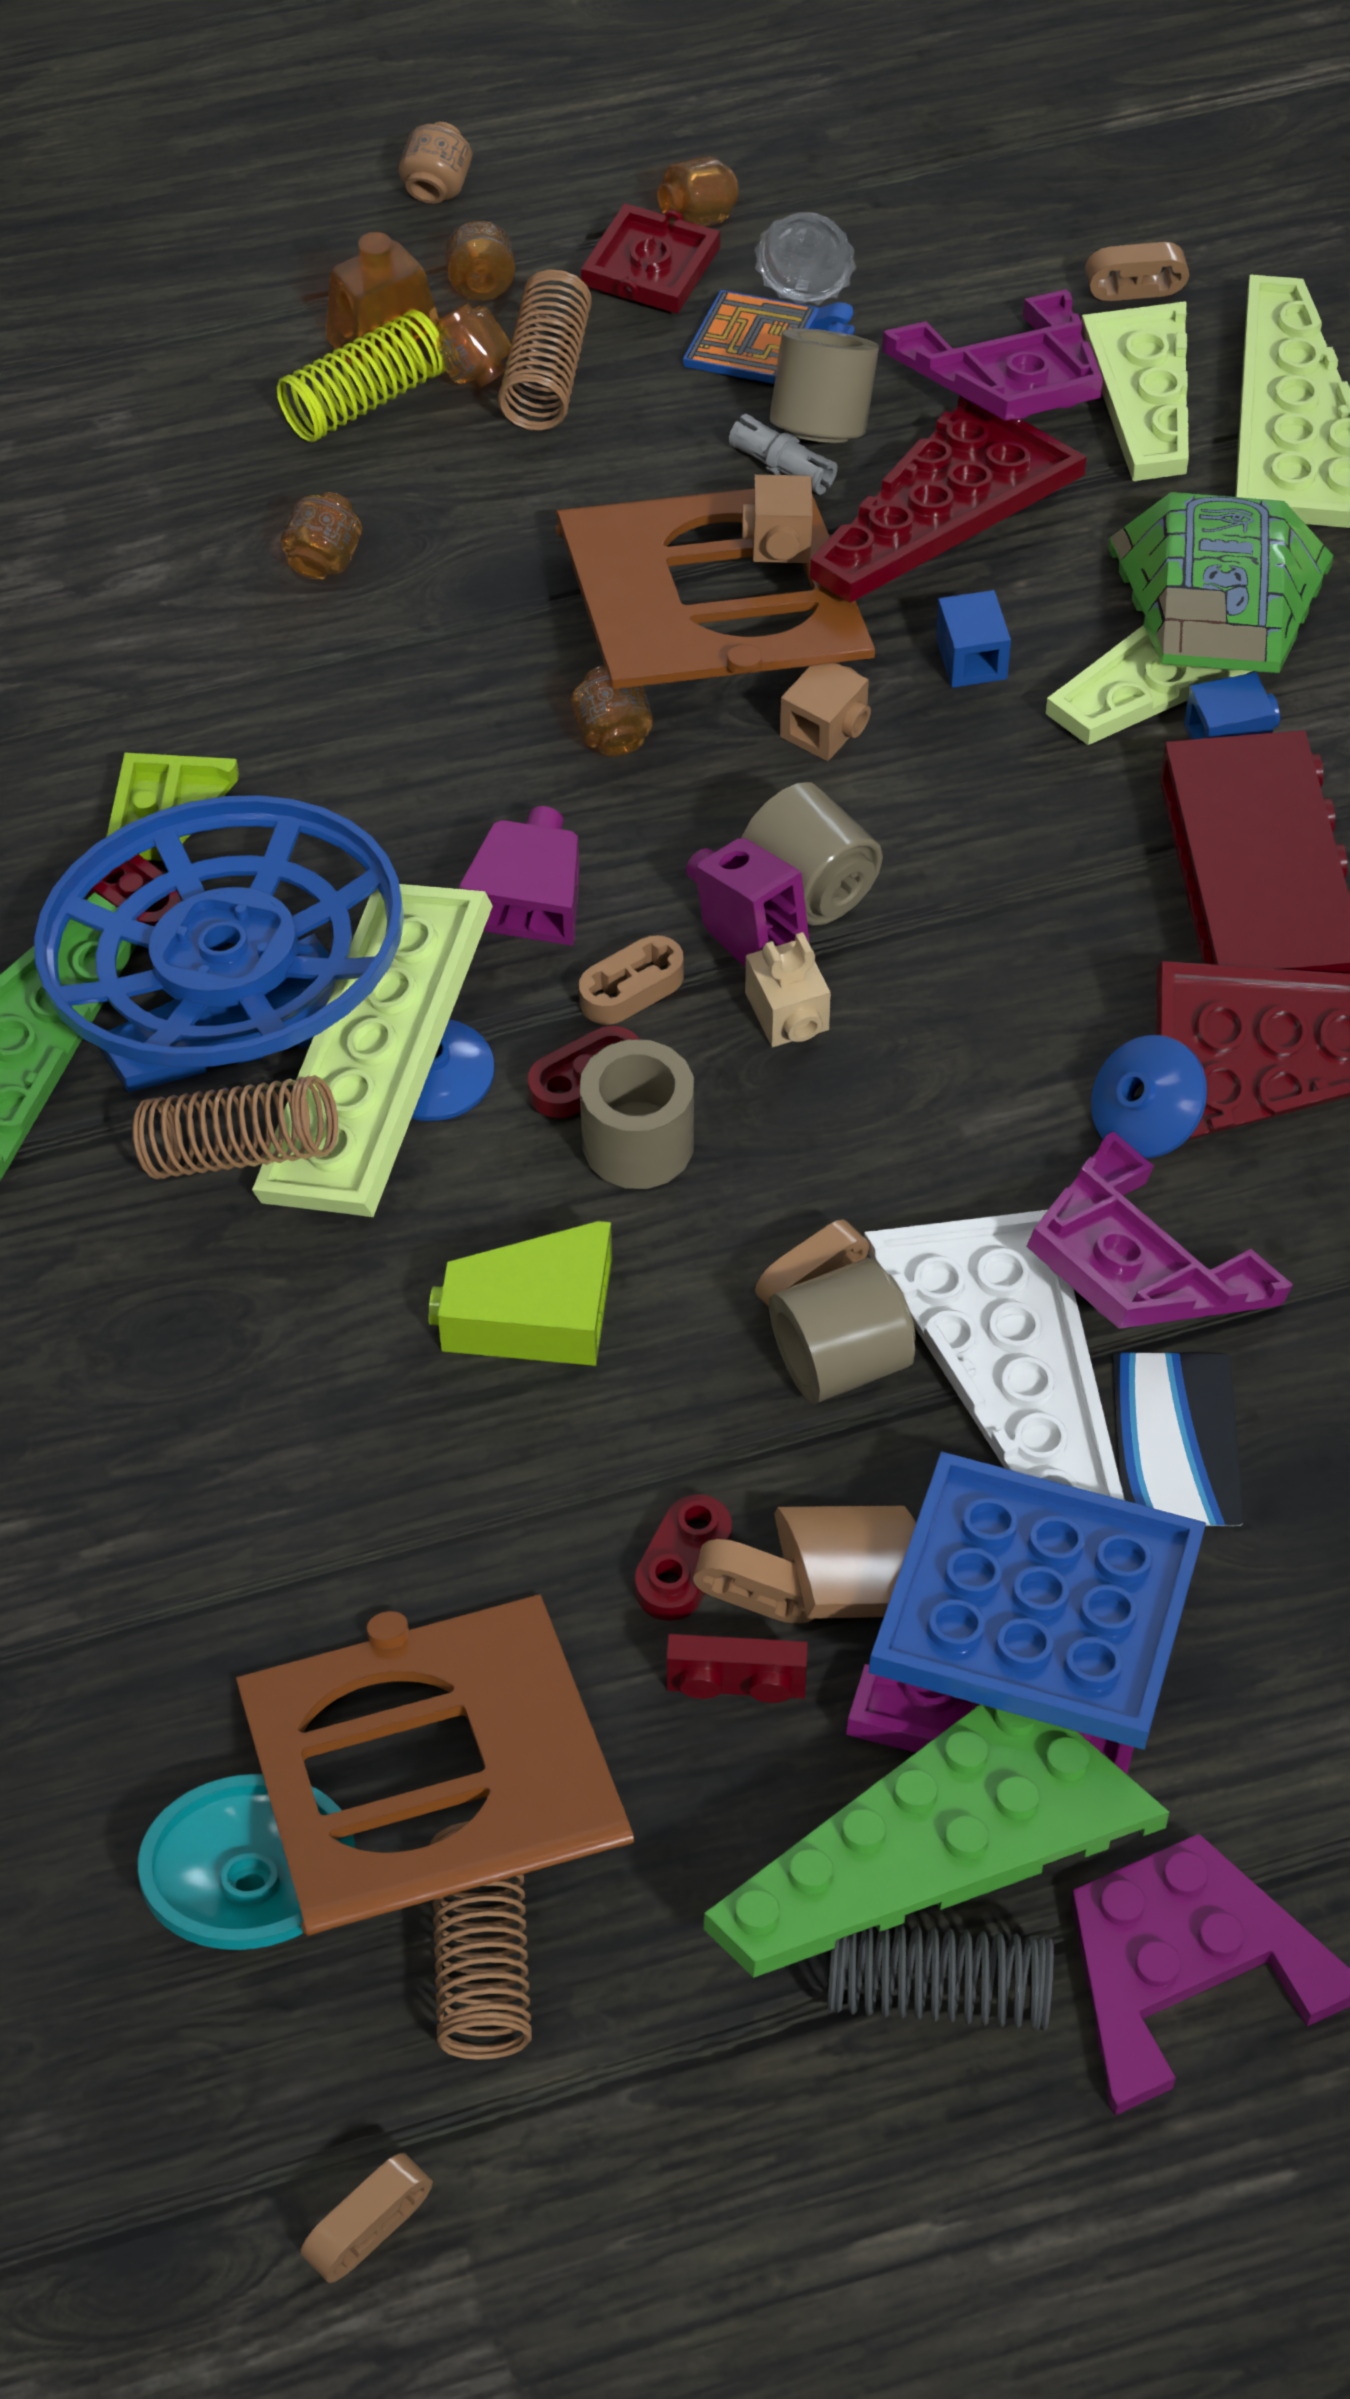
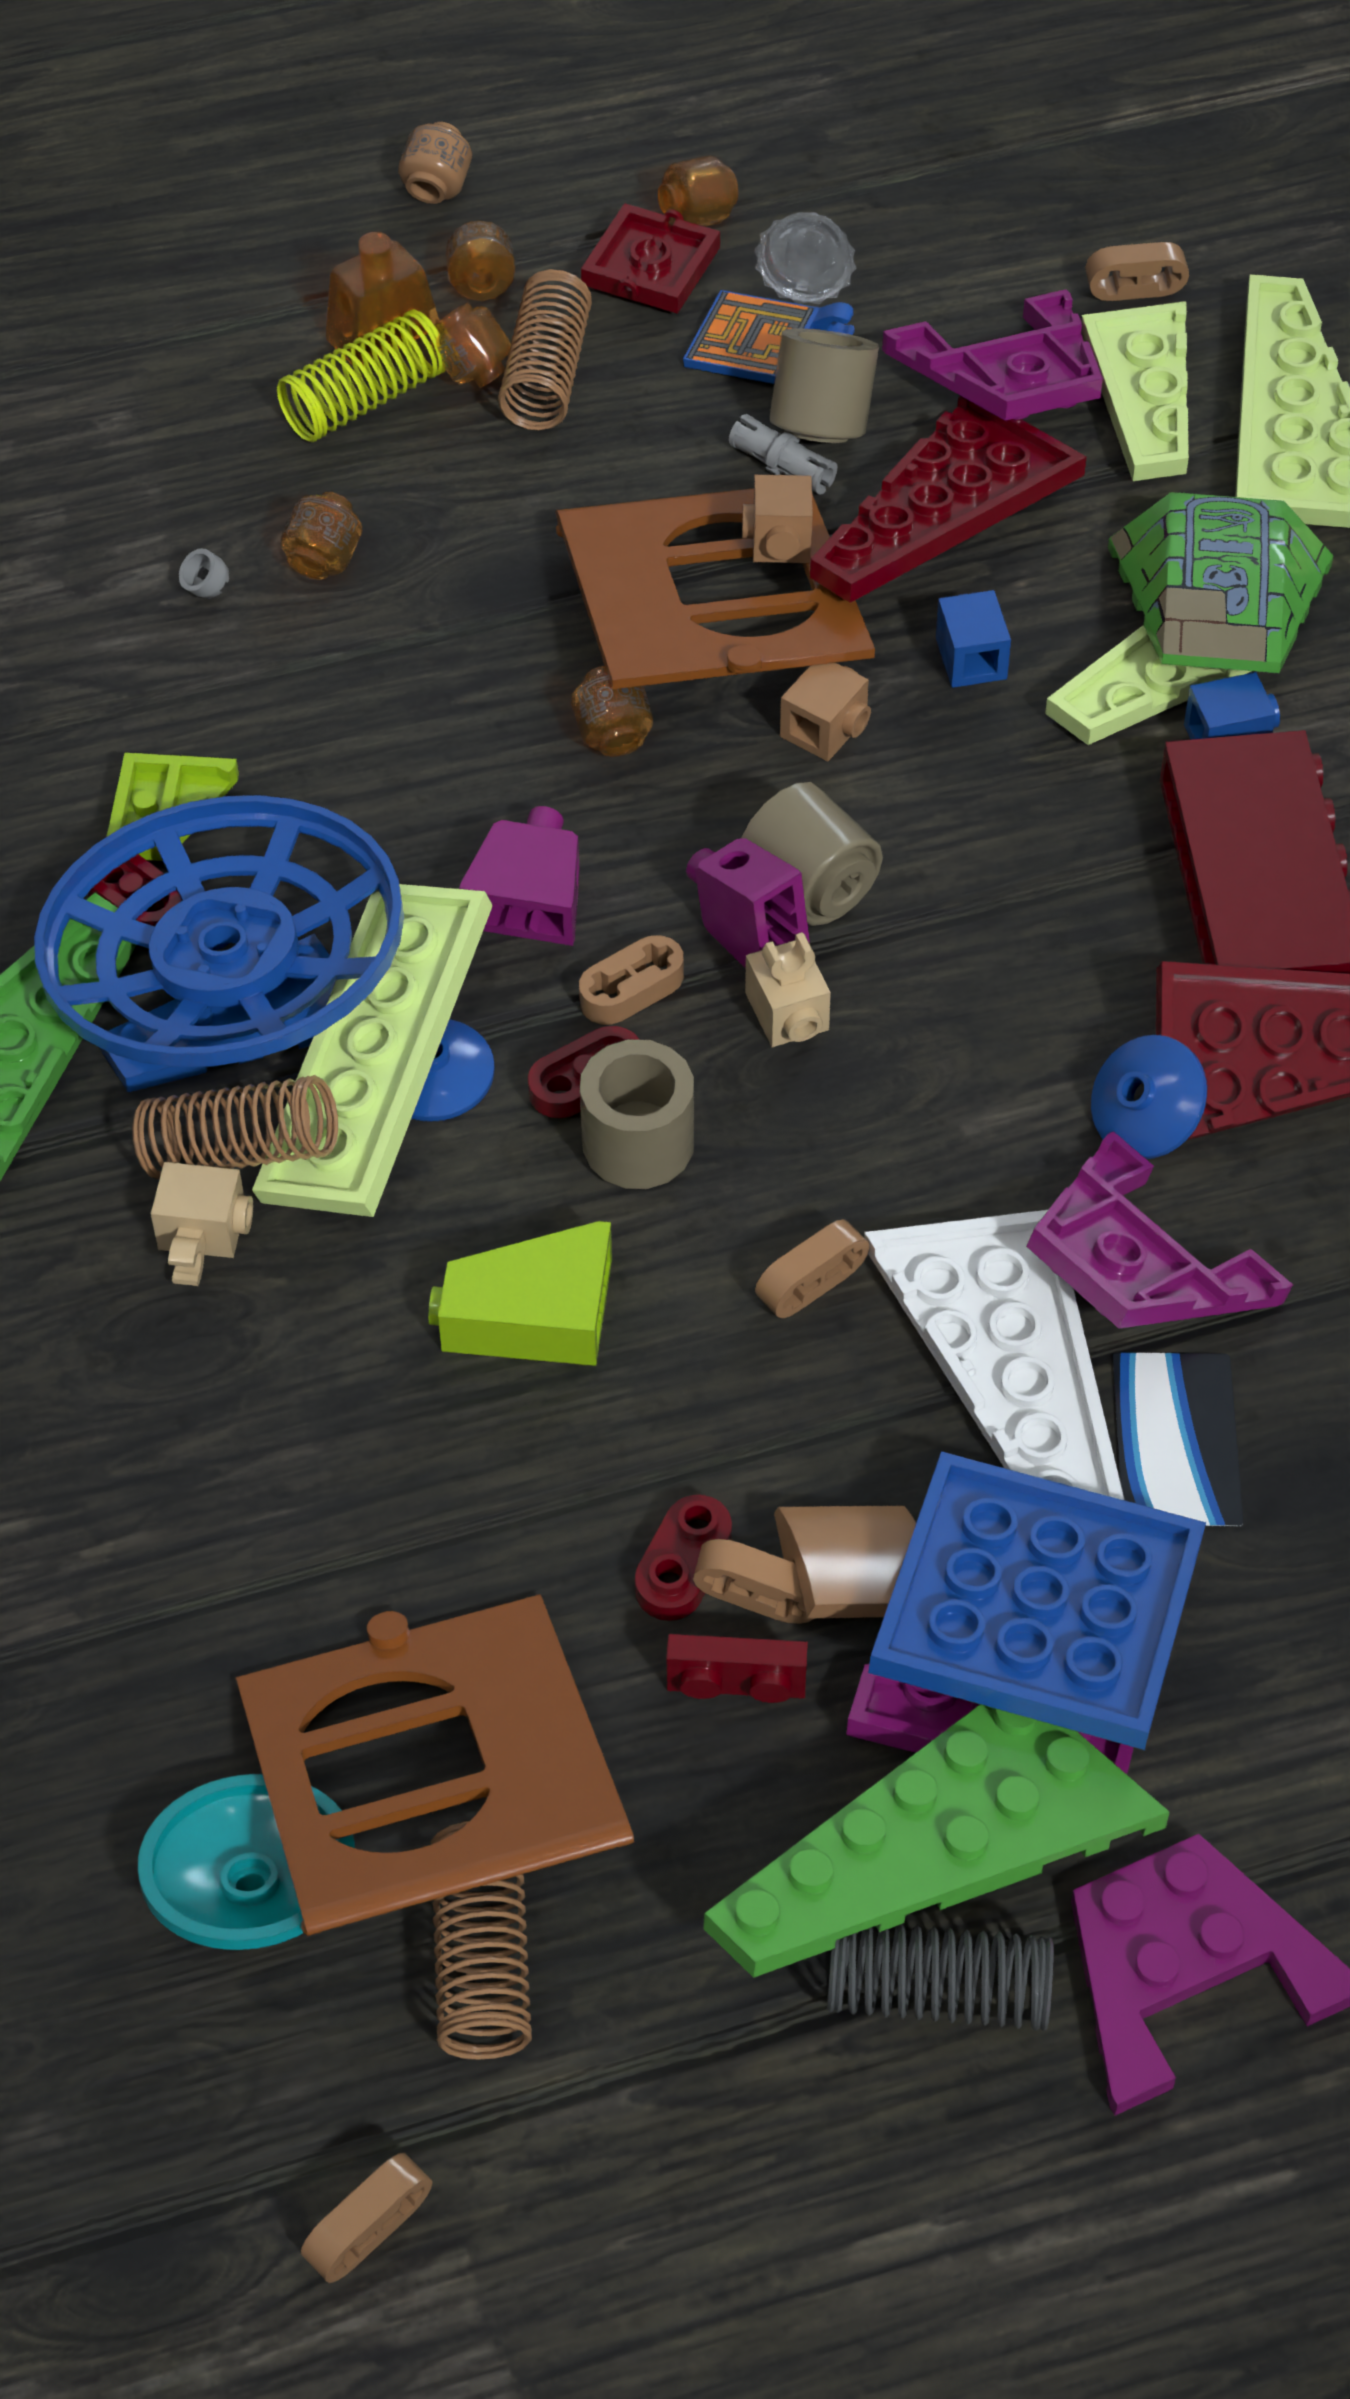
(193, 567): none -> light grey hinge
(199, 1215): none -> tan brick
(843, 1330): dark tan piece -> none

